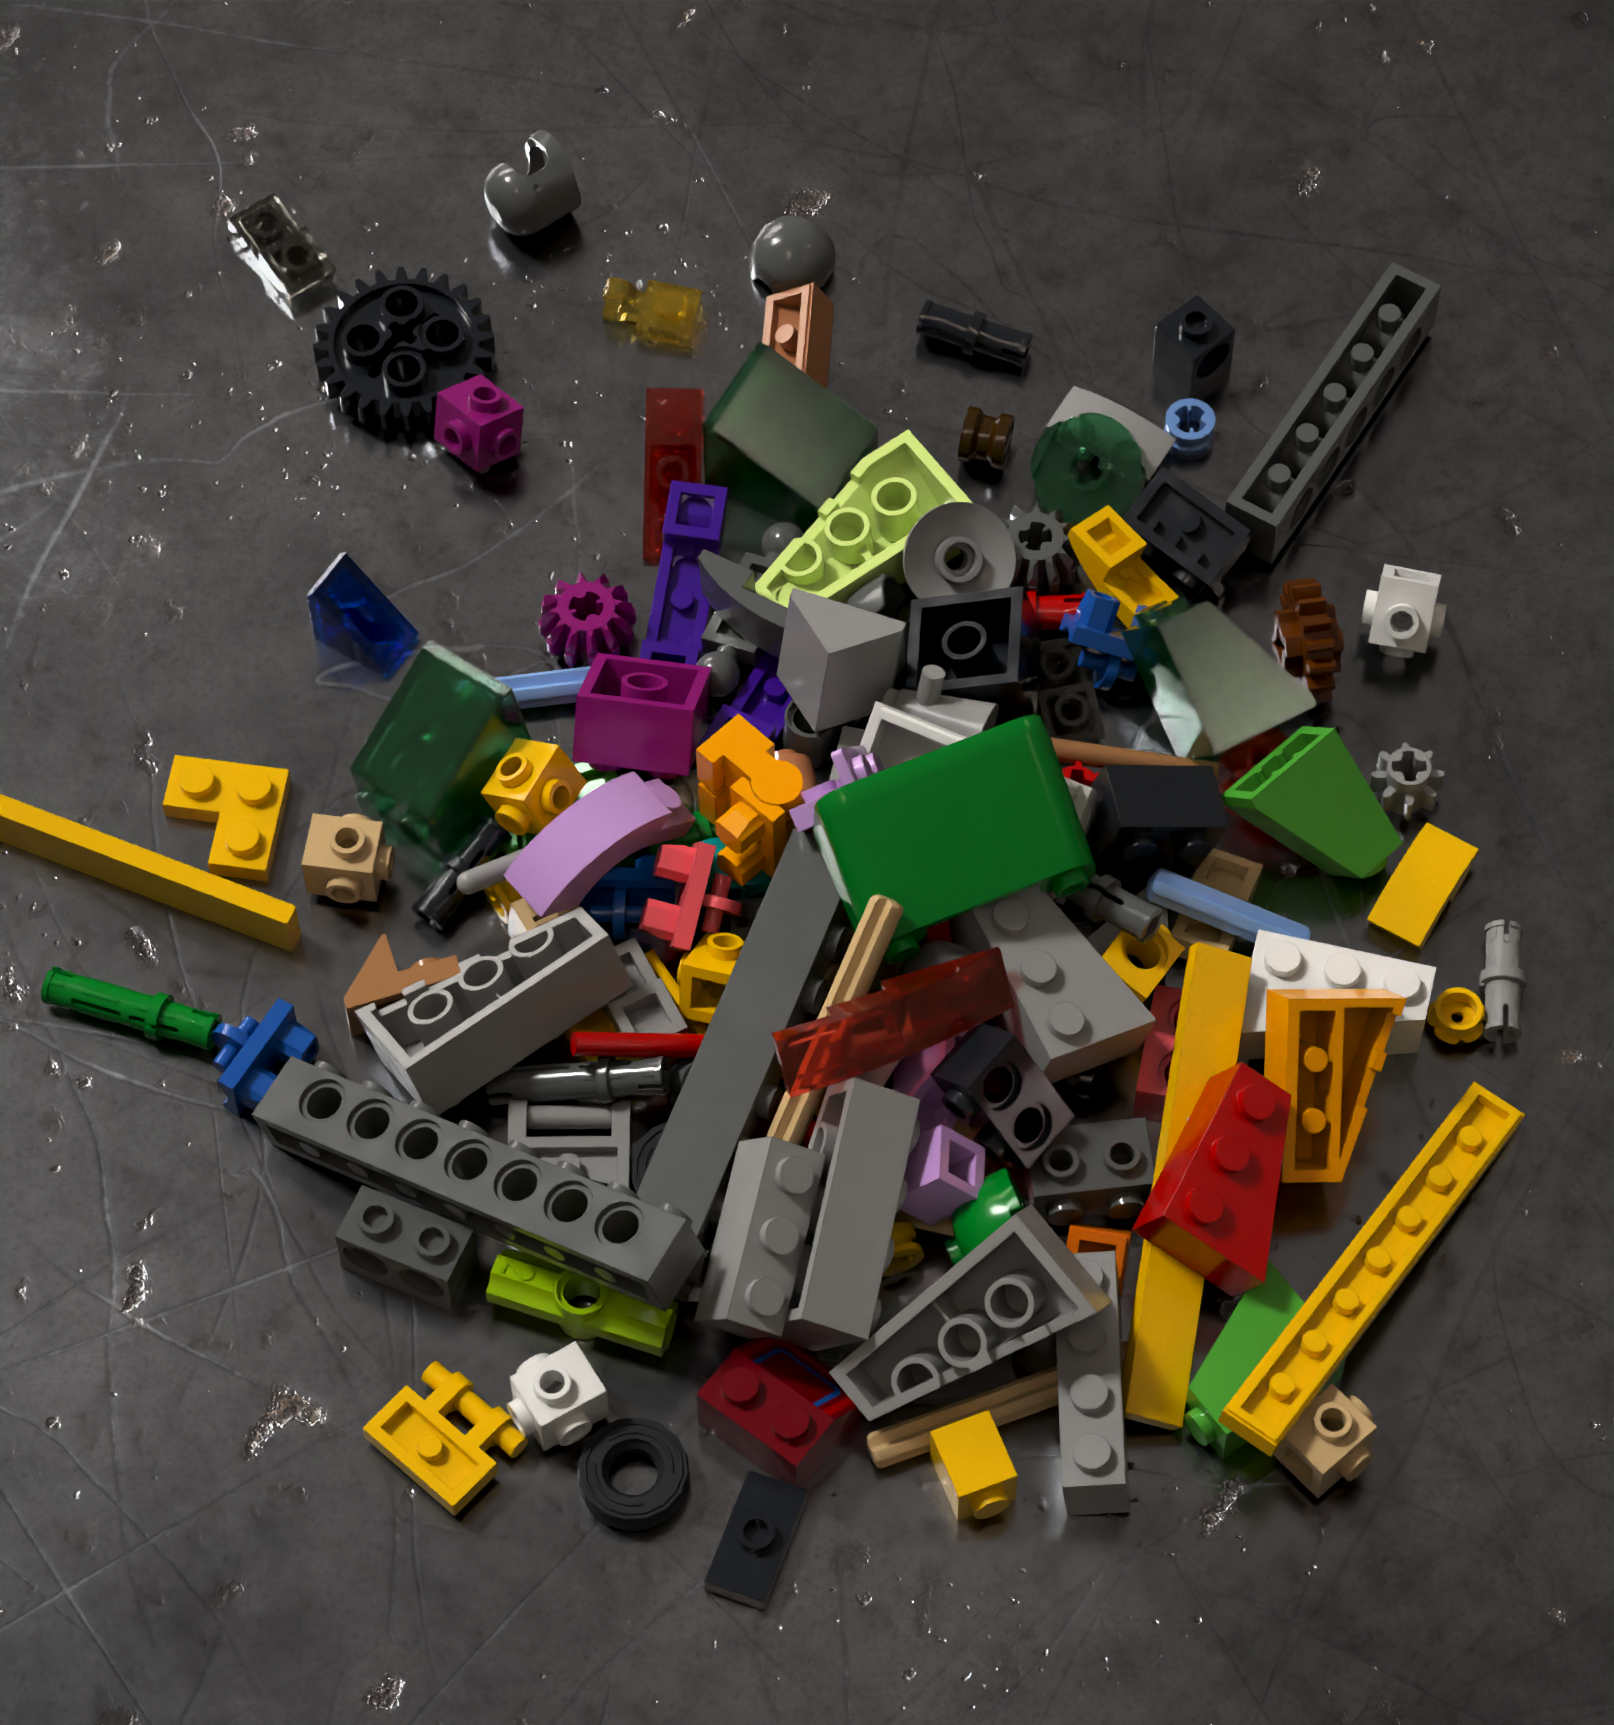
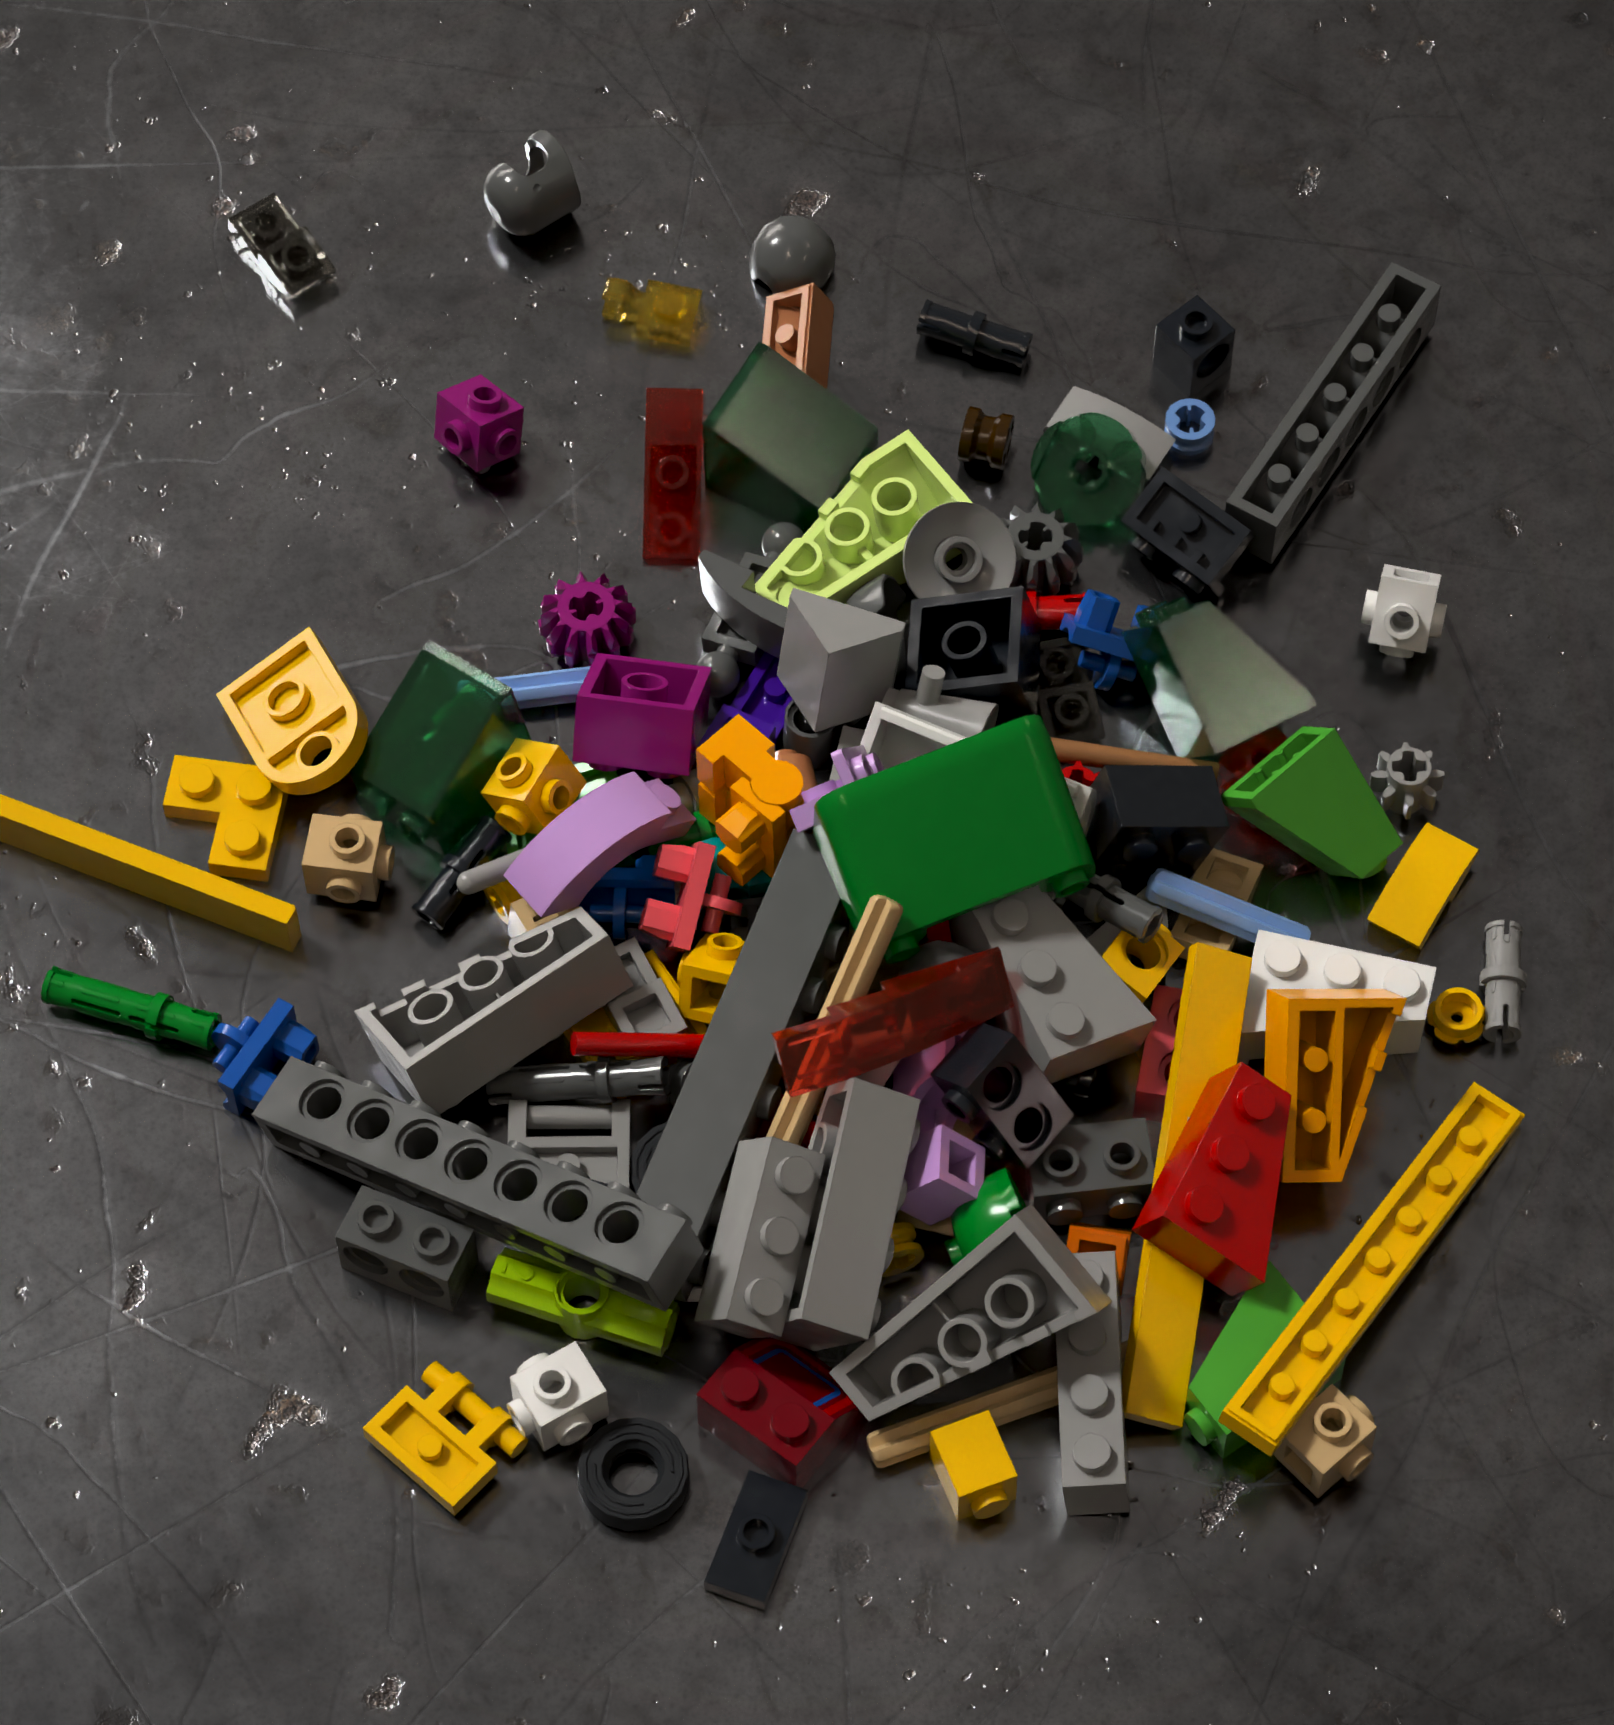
(293, 711): none -> yellow plate
(357, 617): clear blue slope -> none
(382, 982): medium nougat slope -> none
(401, 346): black gear -> none
(679, 608): dark purple slope -> none
(1112, 561): yellow slope -> none
(1308, 637): reddish brown gear -> none

